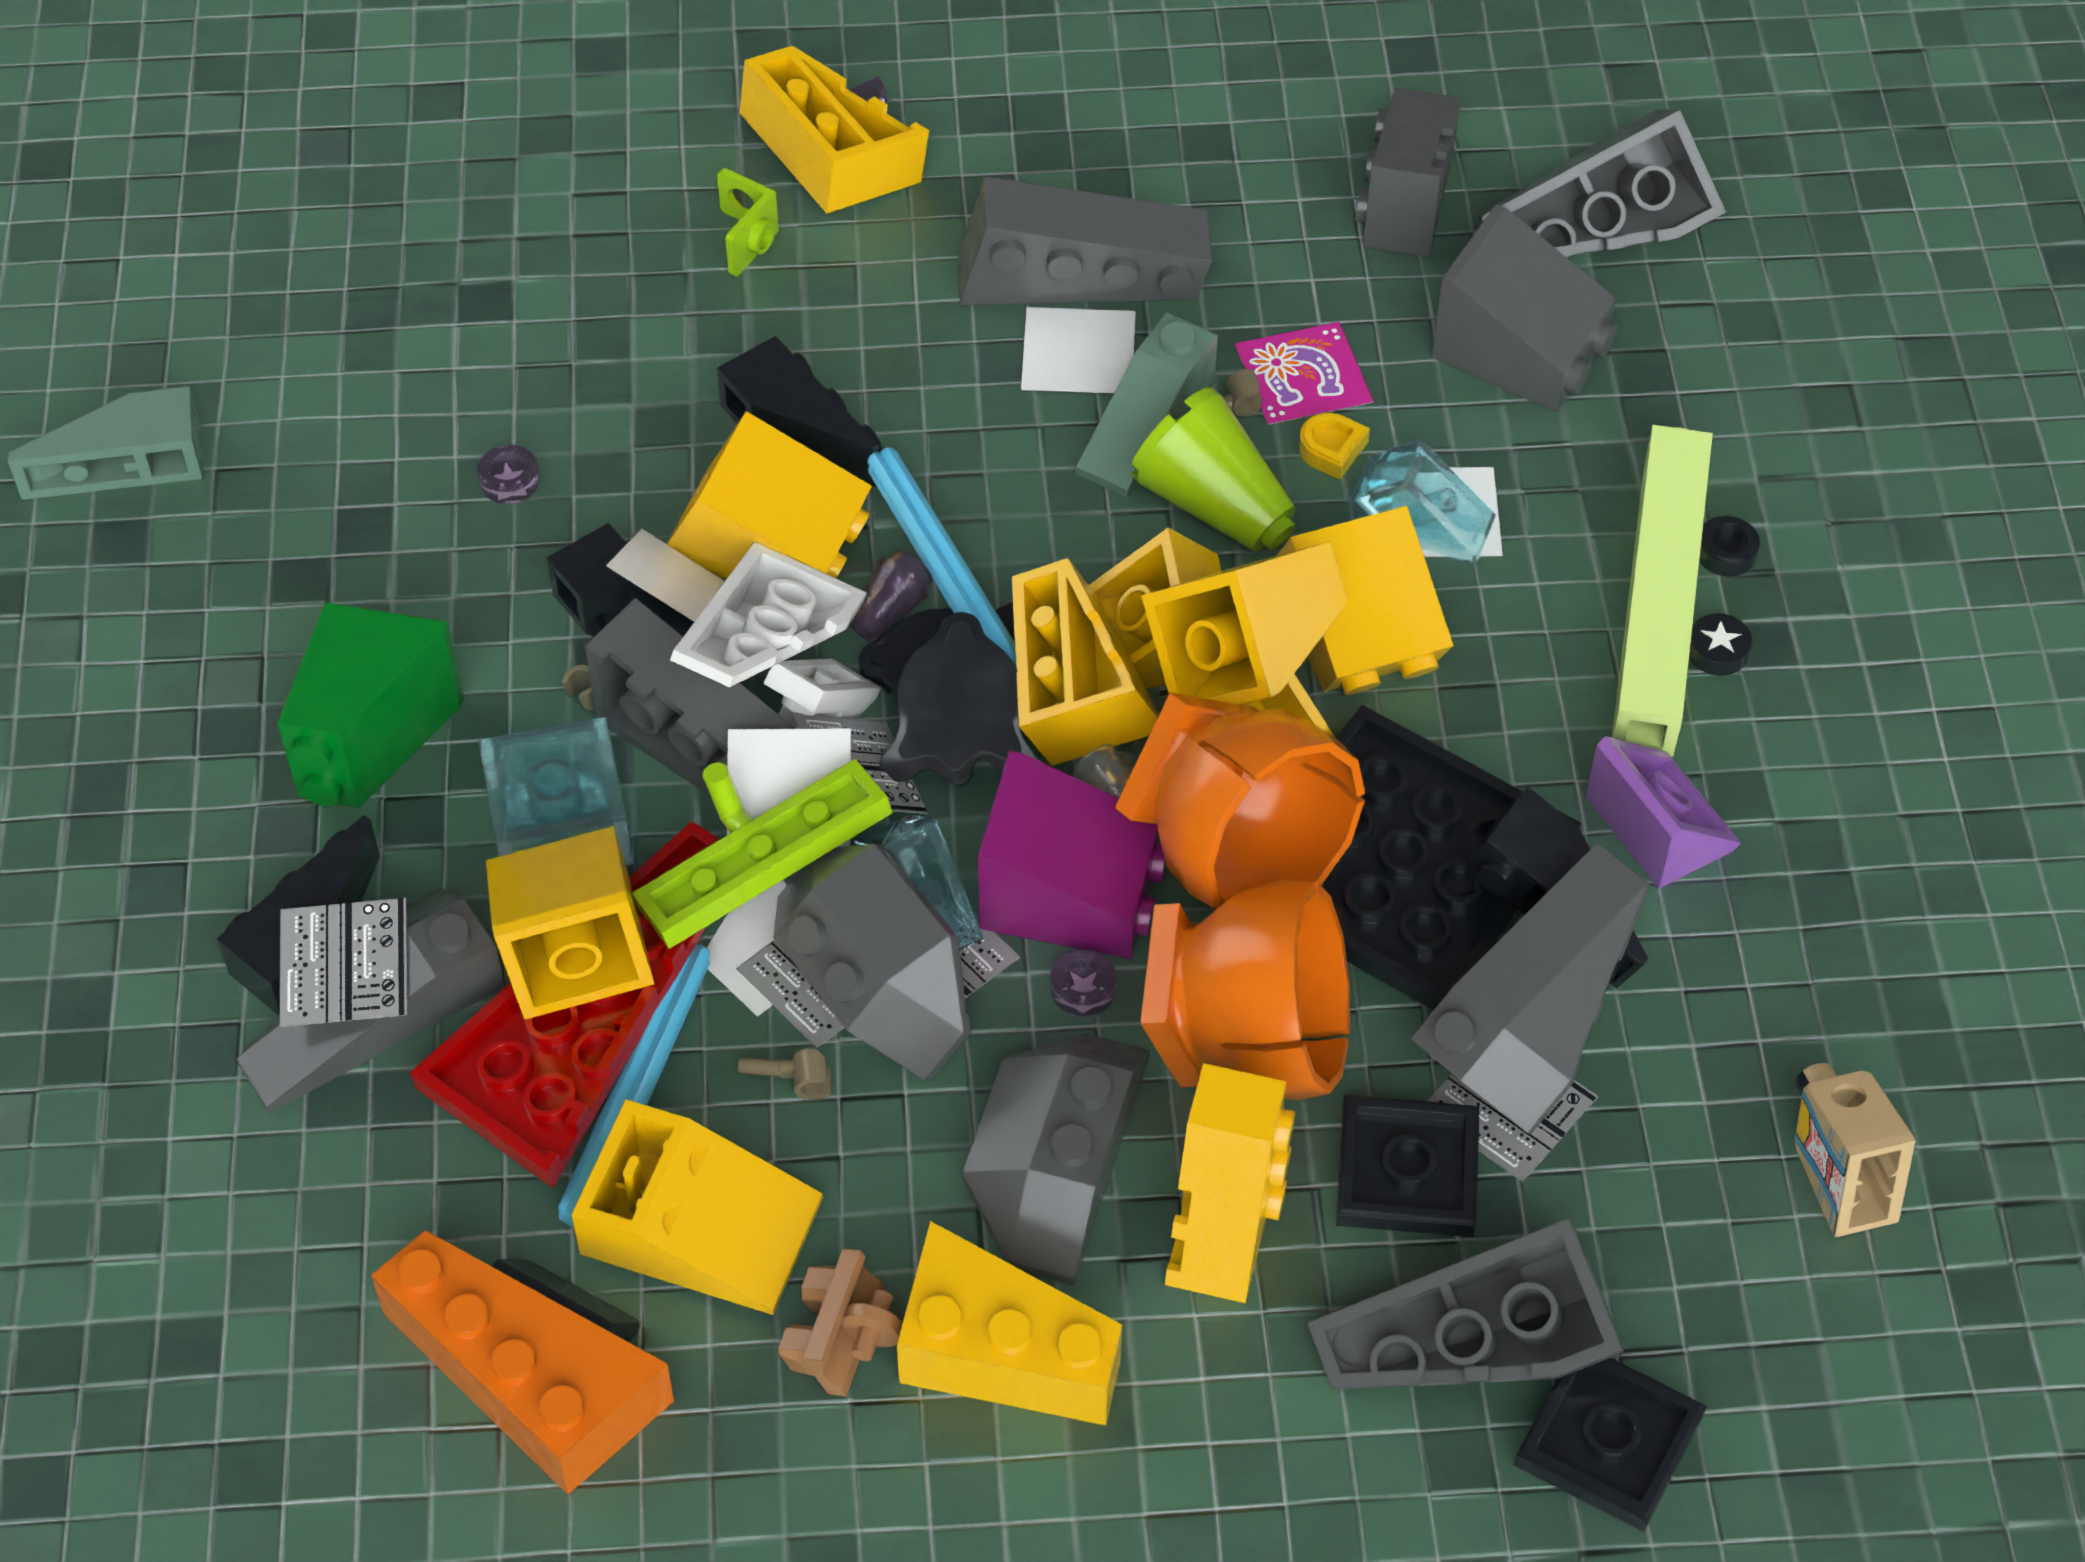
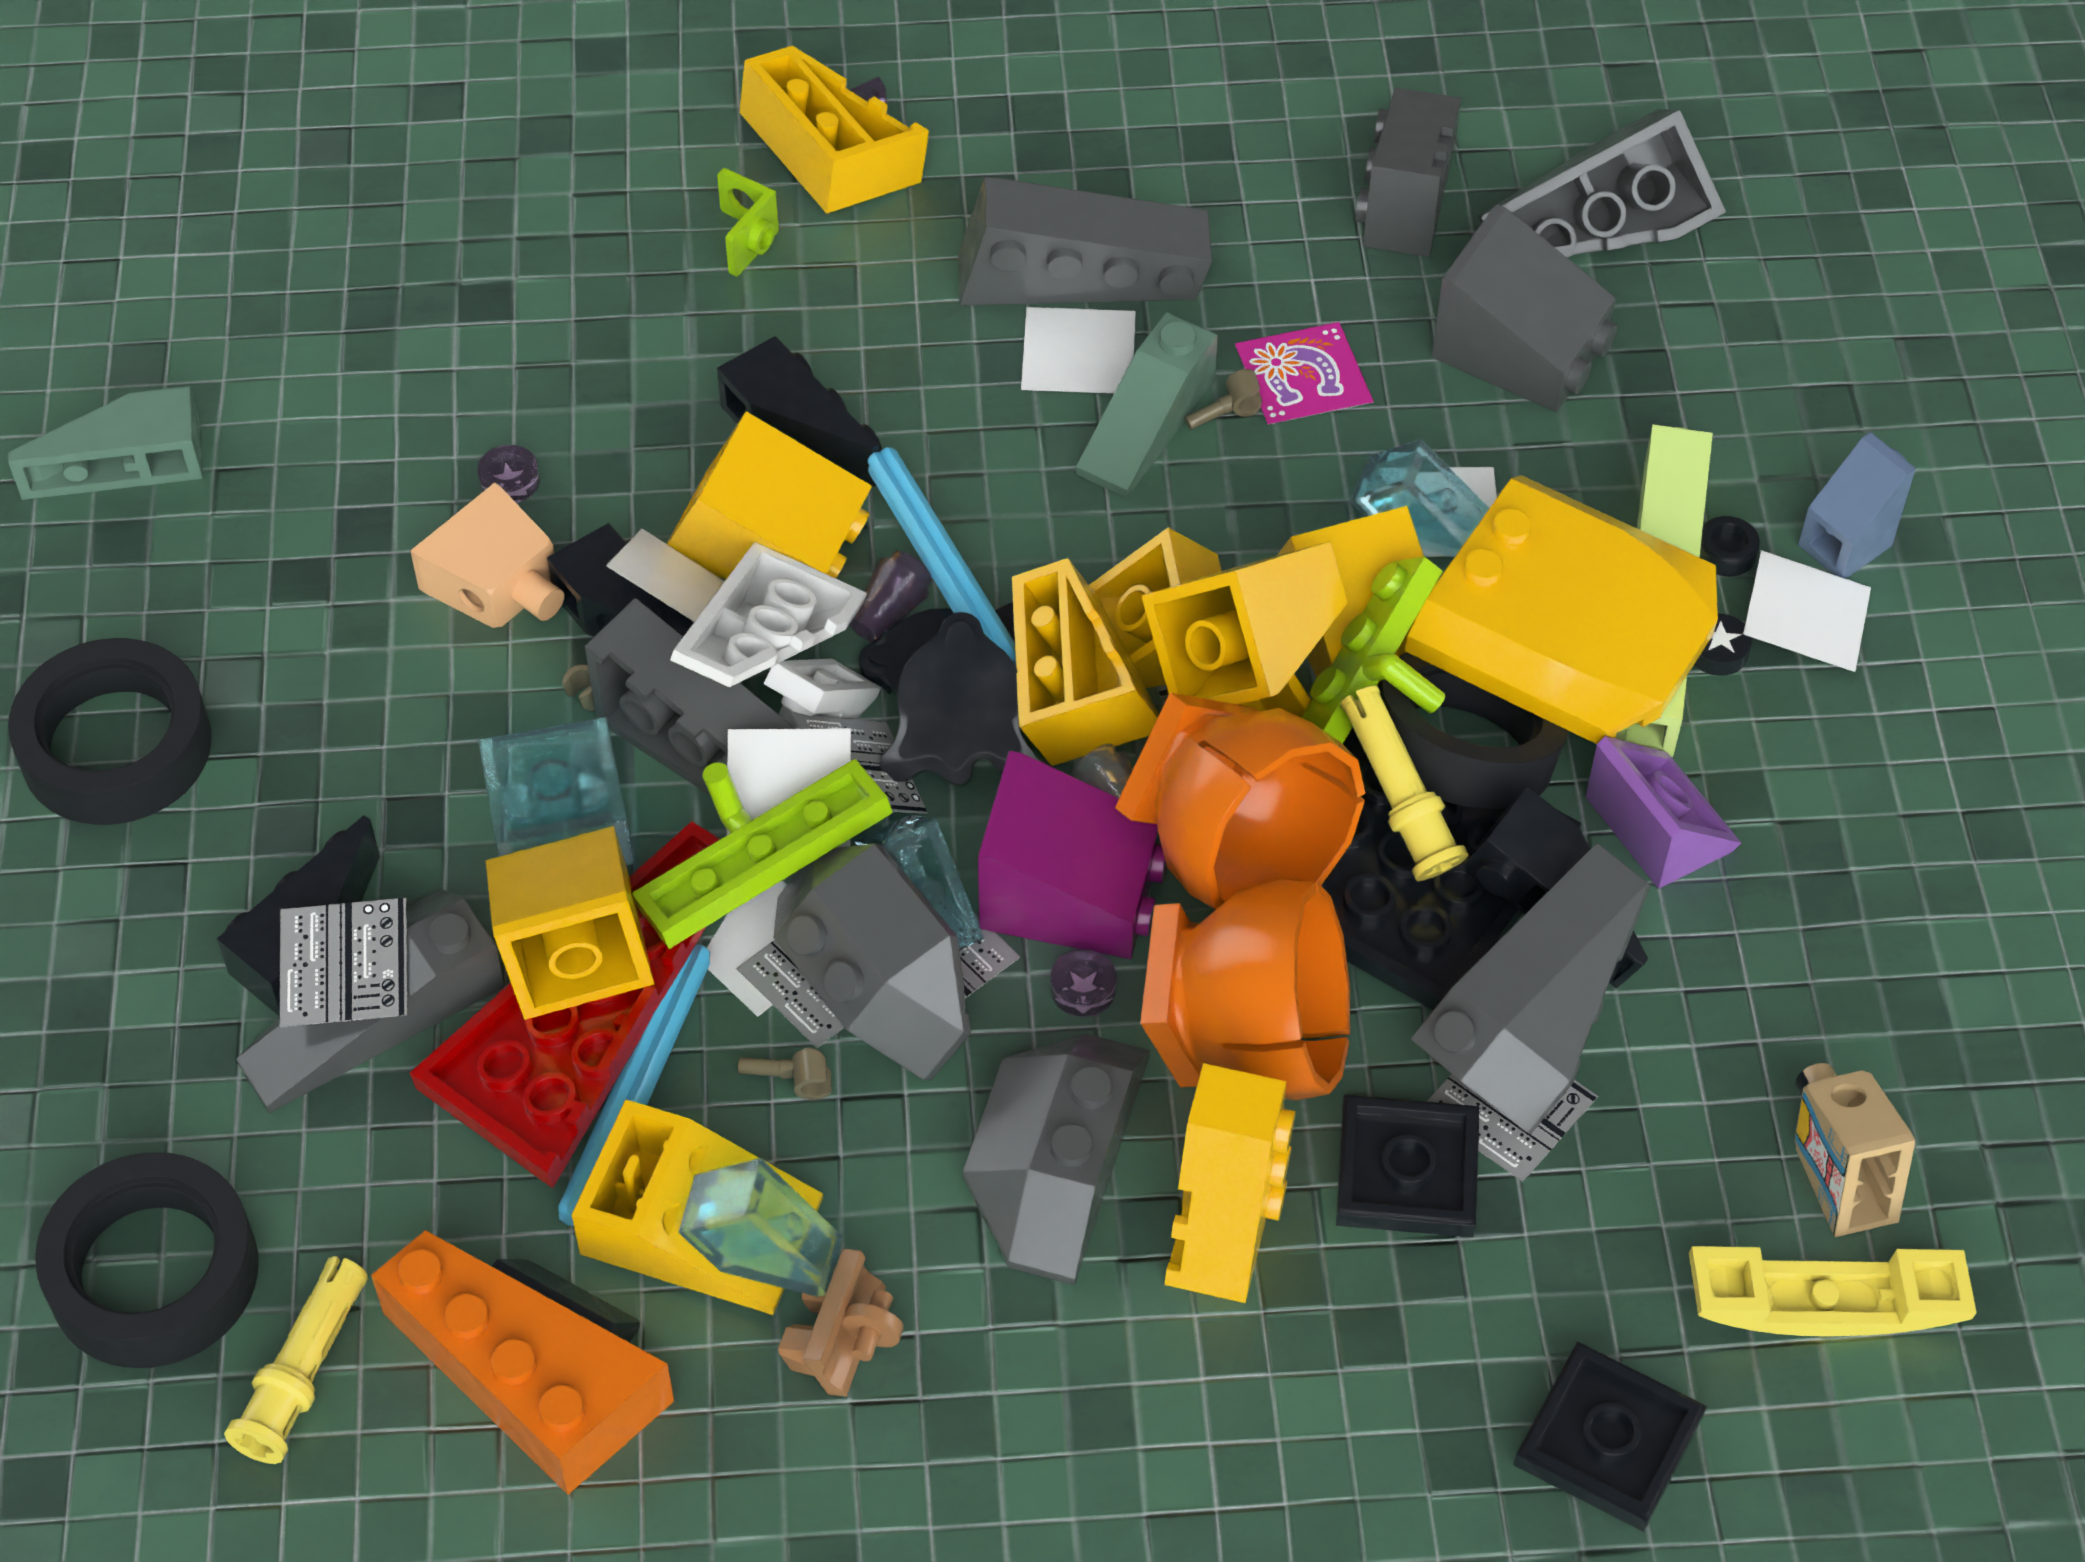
(97, 670): none -> black tyre
(112, 1193): none -> black tyre
(287, 1385): none -> light yellow pin
(365, 701): green slope -> none
(489, 562): none -> light nougat torso
(760, 1228): none -> clear light blue slope
(1004, 1335): yellow wedge -> none
(1215, 473): lime cone -> none
(1332, 443): yellow tile -> none
(1371, 647): none -> lime plate
(1414, 810): none -> light yellow pin
(1471, 772): none -> black tyre
(1489, 1318): dark grey wedge -> none
(1568, 613): none -> yellow wedge
(1807, 611): none -> white sticker
(1832, 1297): none -> light yellow slope
(1858, 508): none -> sand blue slope

